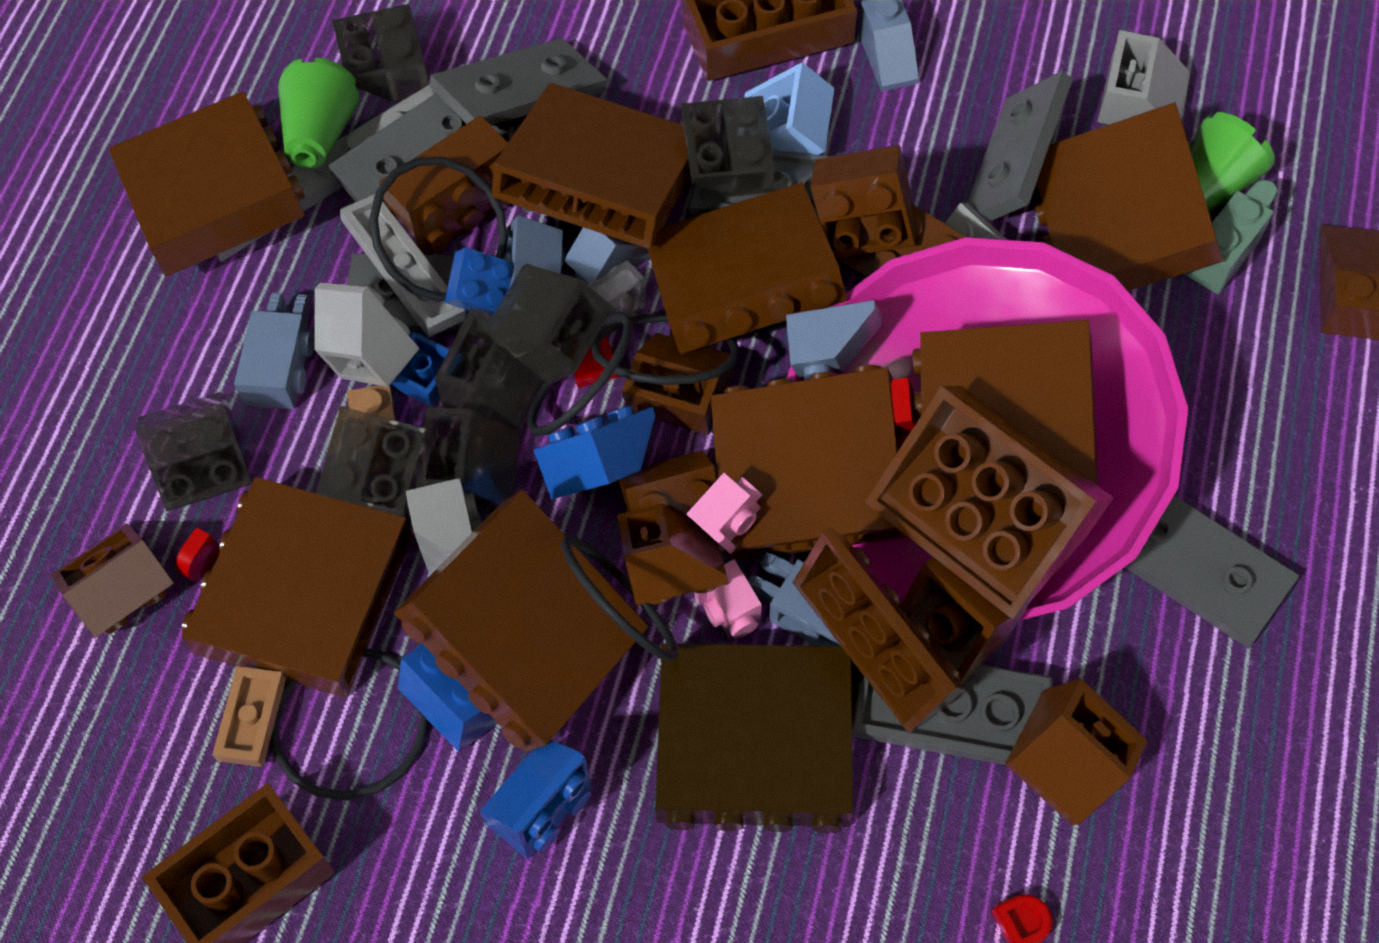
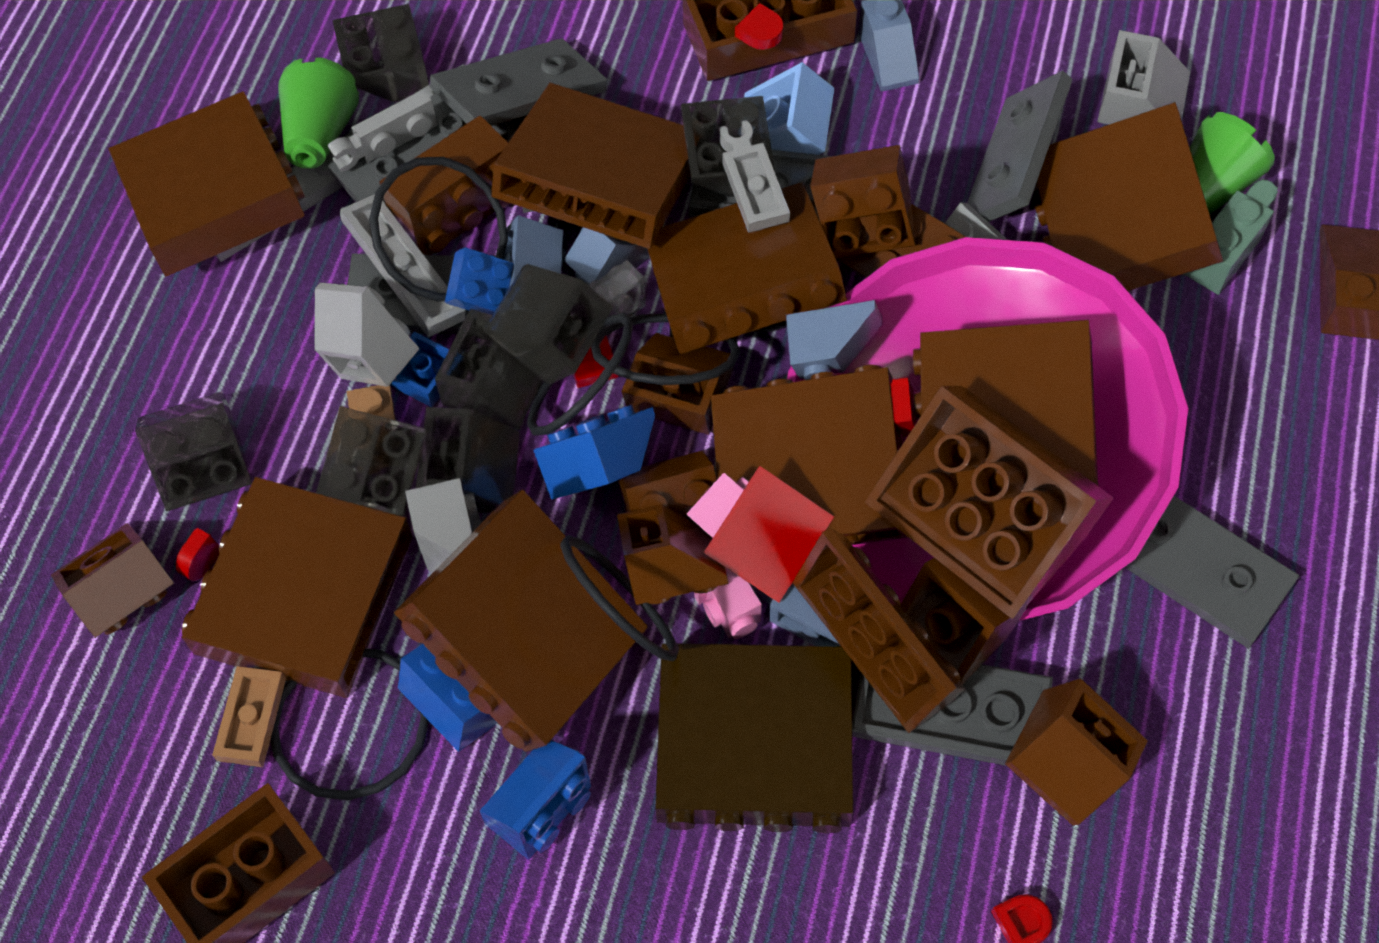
(275, 354): sand blue hinge -> none
(385, 131): none -> light grey plate
(753, 180): none -> light grey plate
(760, 28): none -> red tile
(768, 534): none -> red sticker

